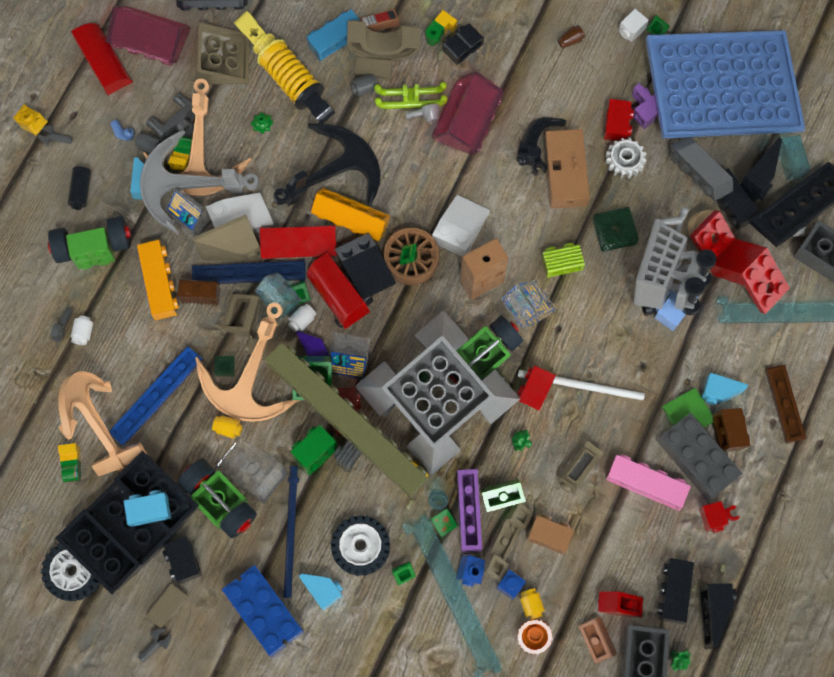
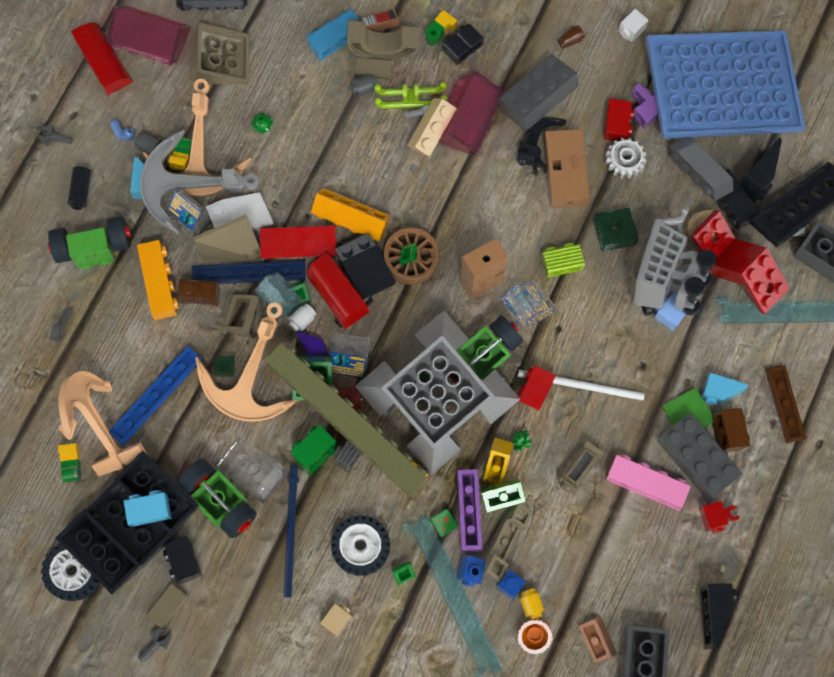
(30, 120): yellow brick -> none
(81, 330): white brick -> none
(178, 122): dark grey connector -> none
(227, 426): yellow brick -> none
(262, 611): blue piece -> none
(286, 69): piece -> none
(322, 589): medium azure slope -> none
(336, 619): none -> tan brick
(356, 157): black piece -> none
(431, 127): none -> tan brick
(438, 495): clear light blue cone -> none
(460, 225): white slope -> none
(497, 462): none -> yellow slope
(538, 92): none -> dark grey brick
(551, 534): medium nougat brick -> none
(620, 604): red slope -> none
(658, 26): green slope -> none
(675, 591): black brick -> none
(680, 660): green plant -> none
(793, 157): clear light blue piece -> none

